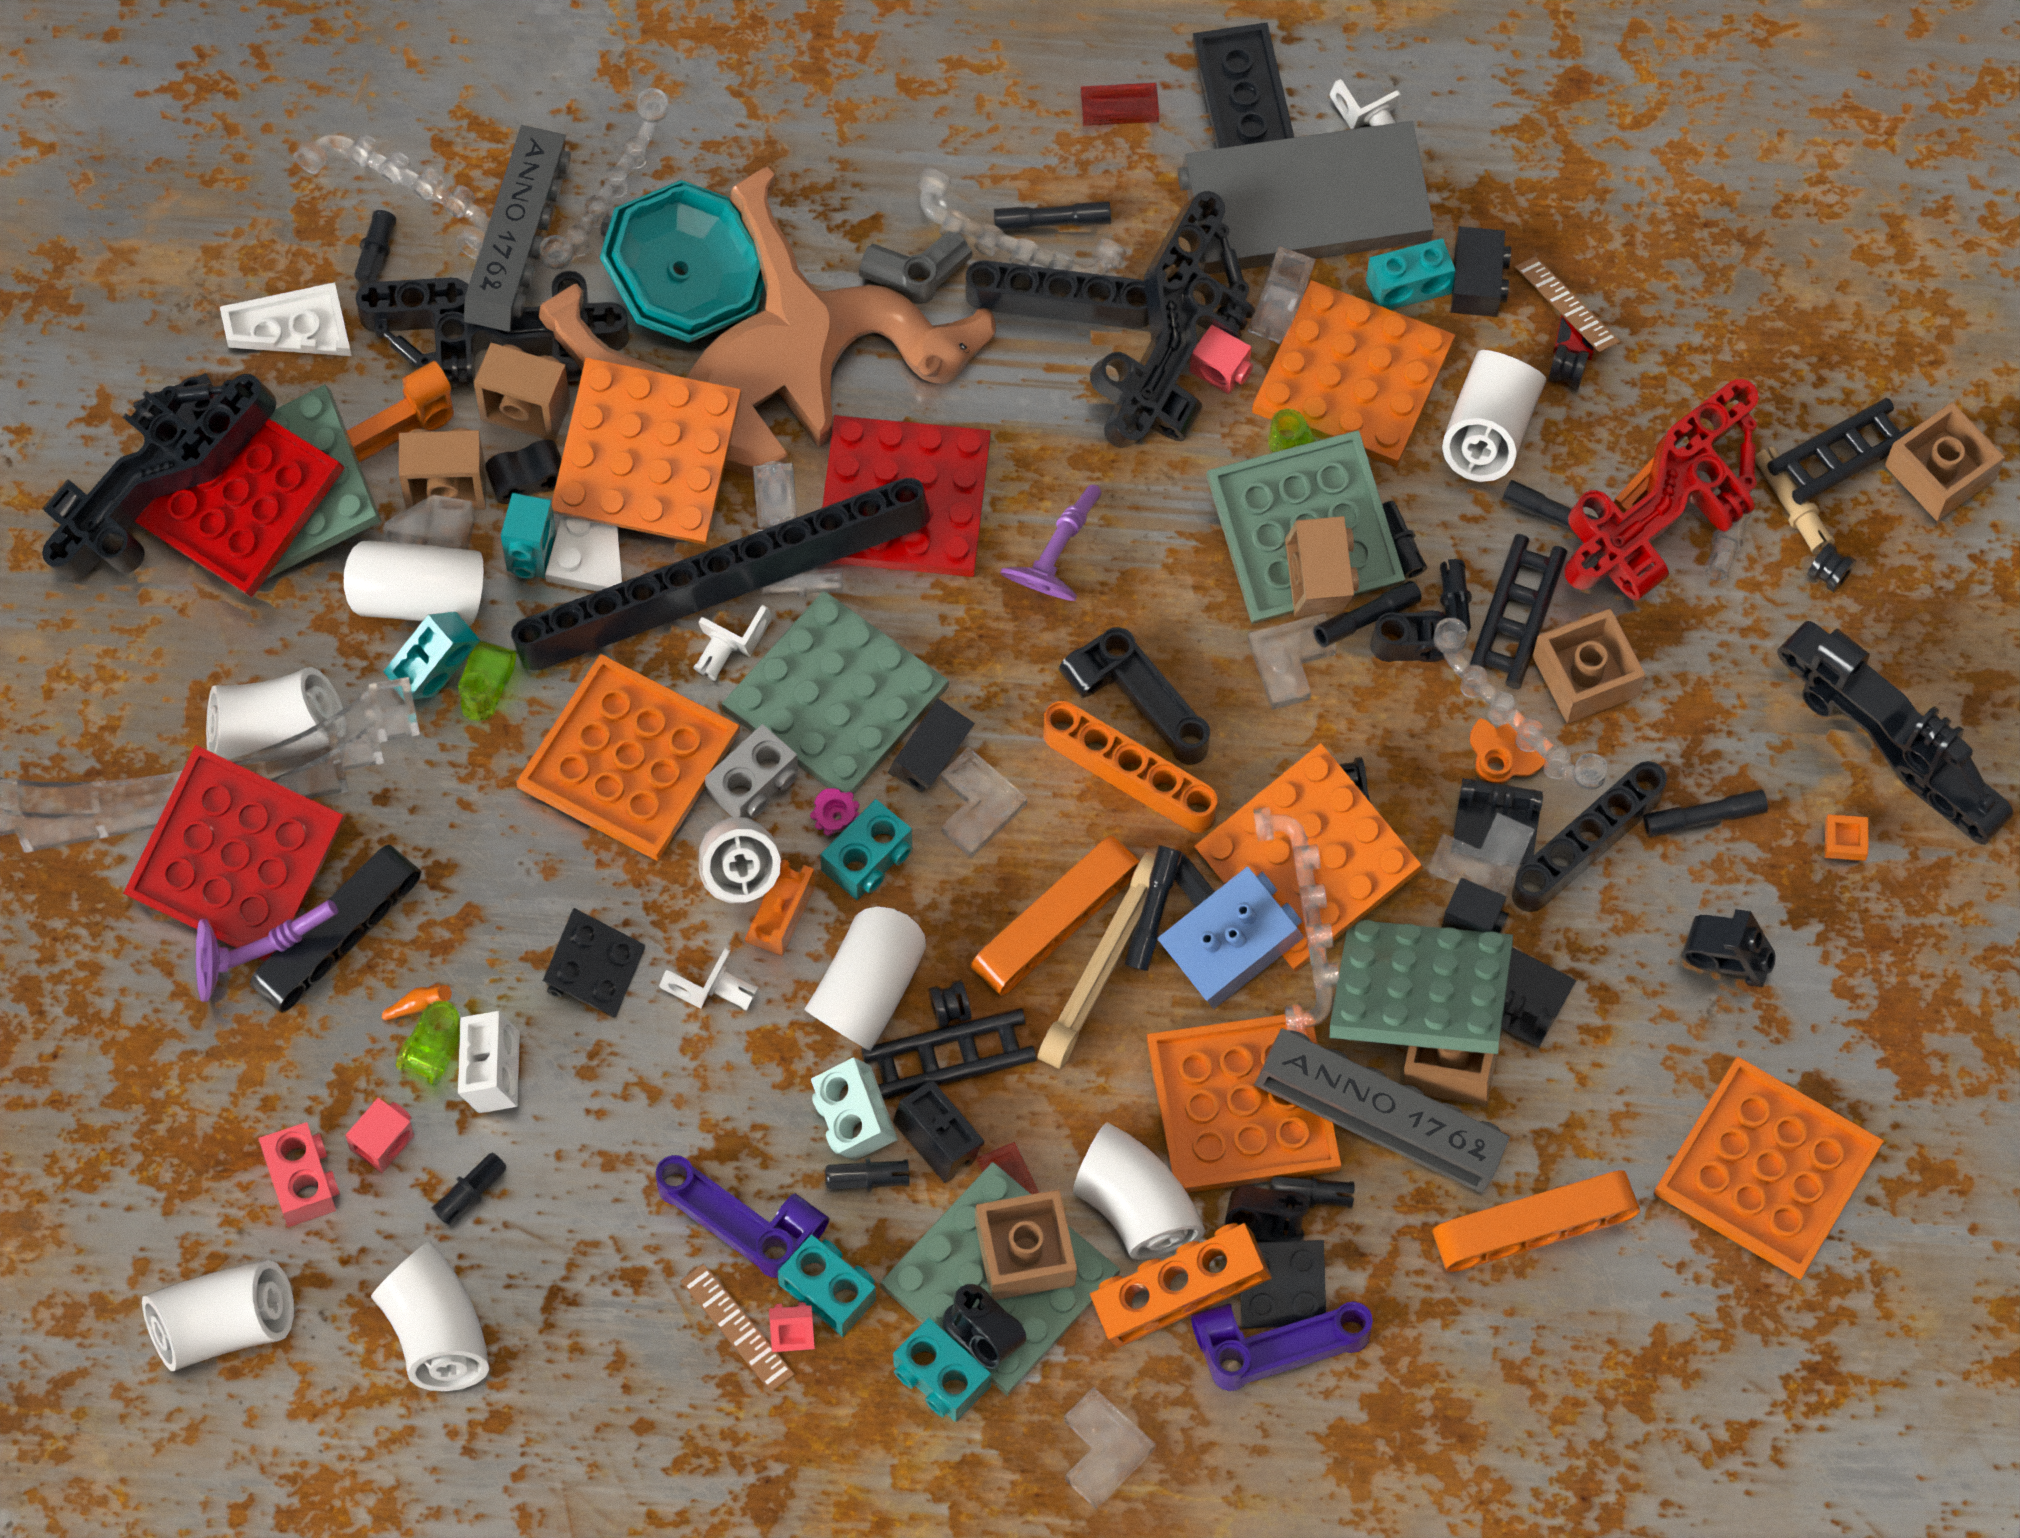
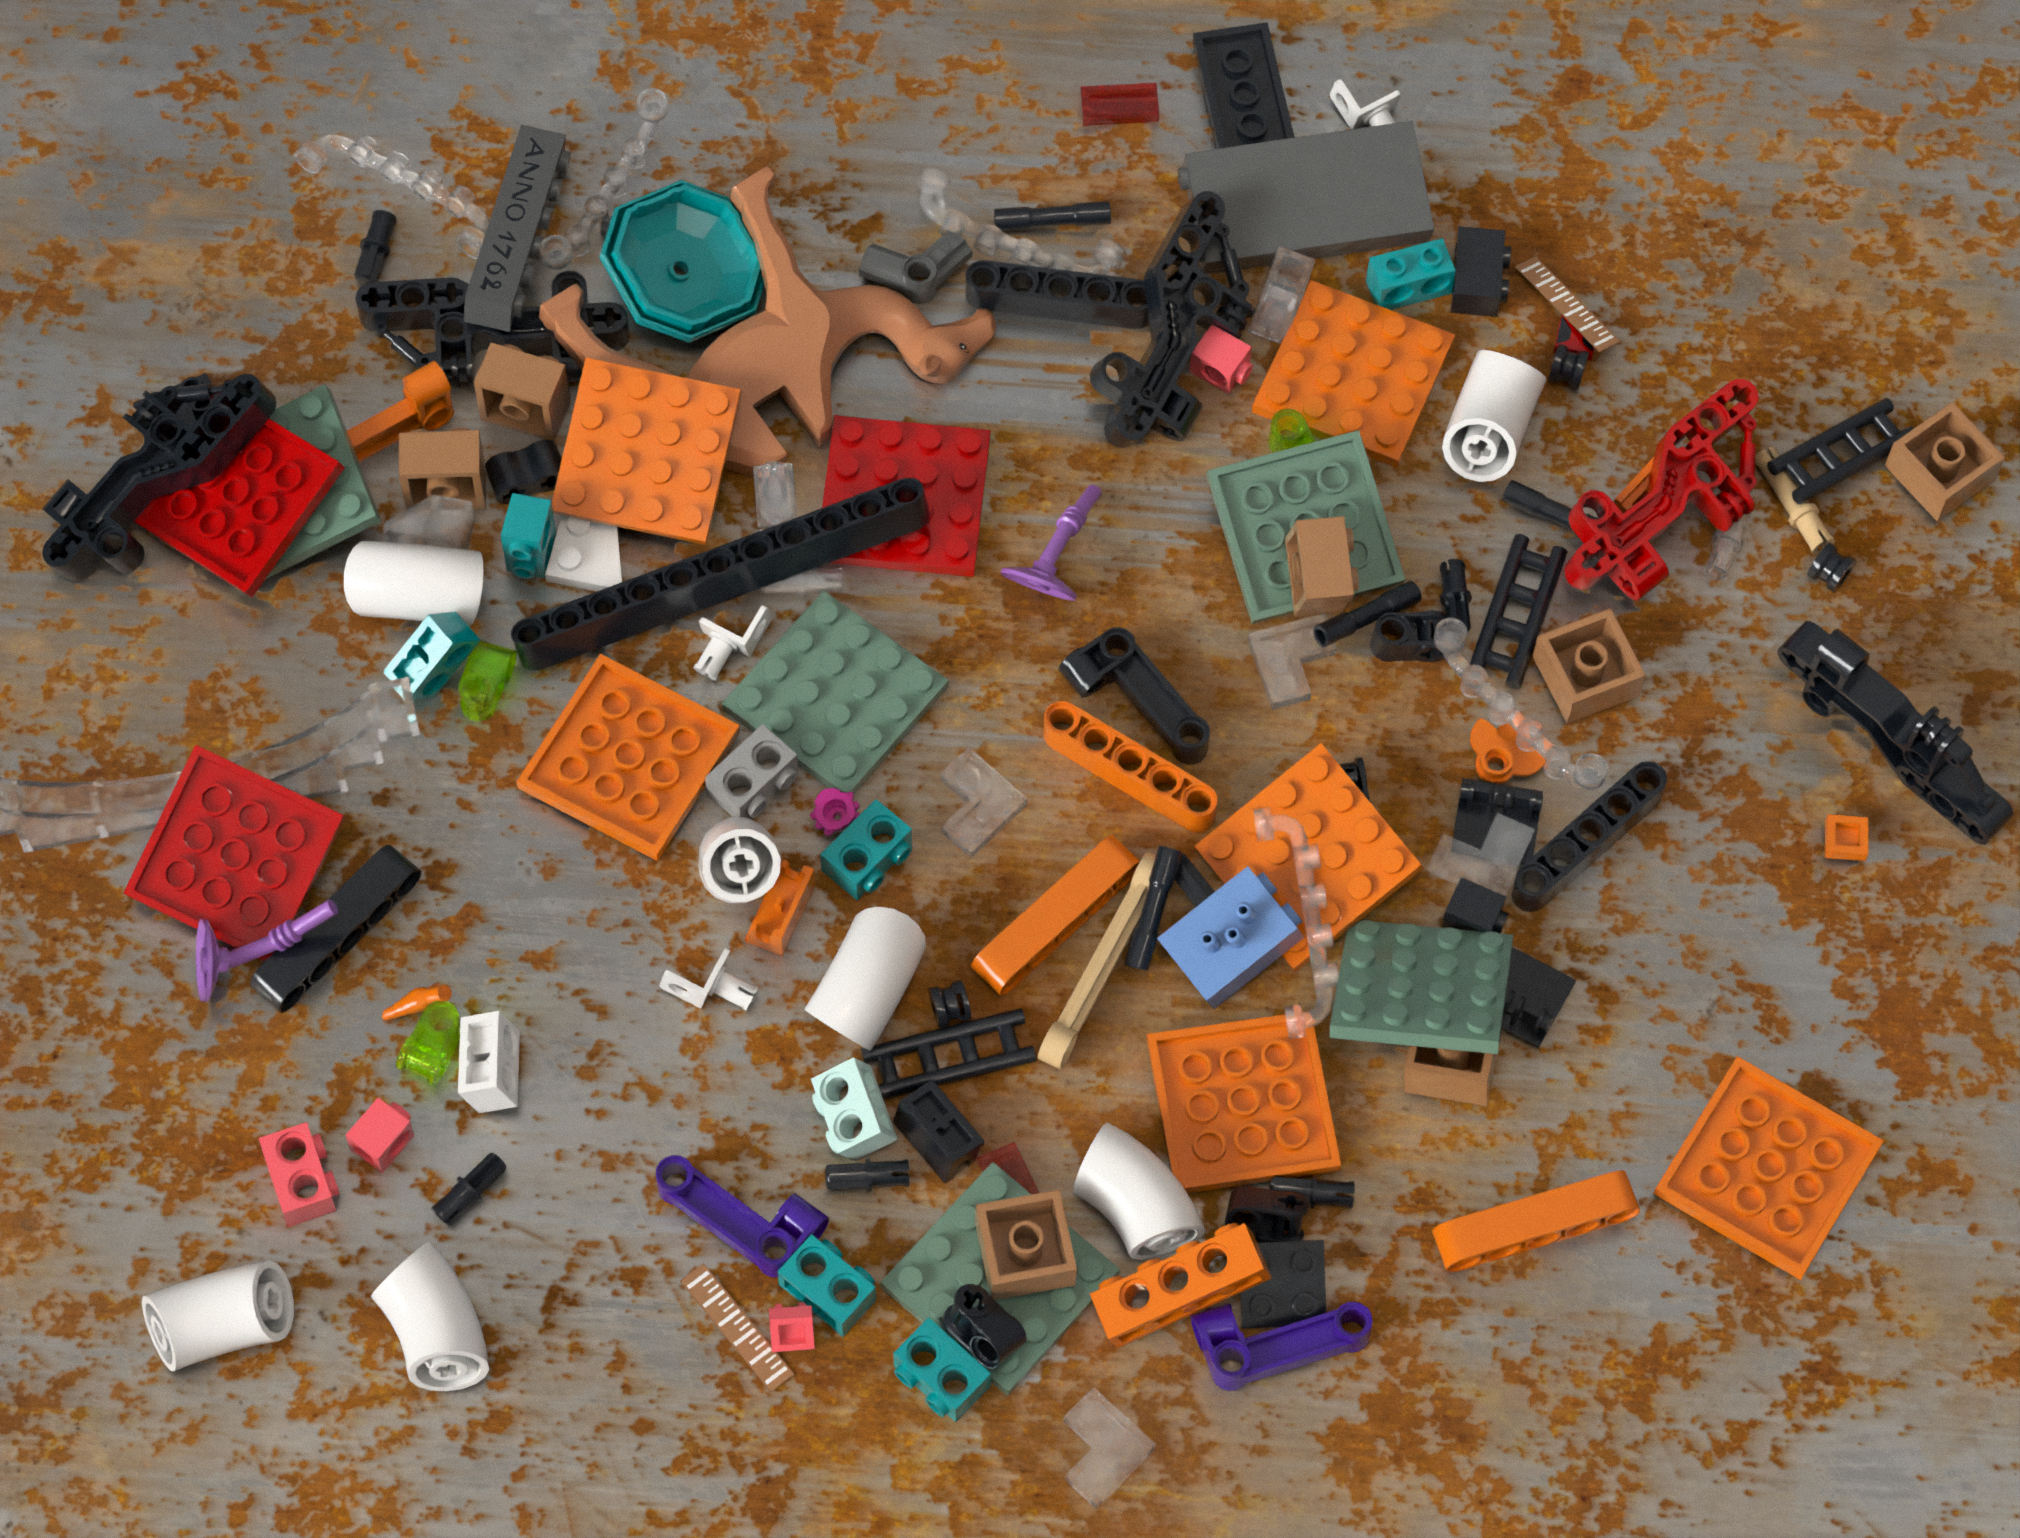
(267, 712): white brick -> none
(289, 322): white wing -> none
(593, 963): black hinge -> none
(931, 746): black hinge -> none
(1382, 1110): dark grey brick -> none
(1408, 553): black axle -> none
(1680, 818): black piece -> none
(1730, 946): black pin -> none

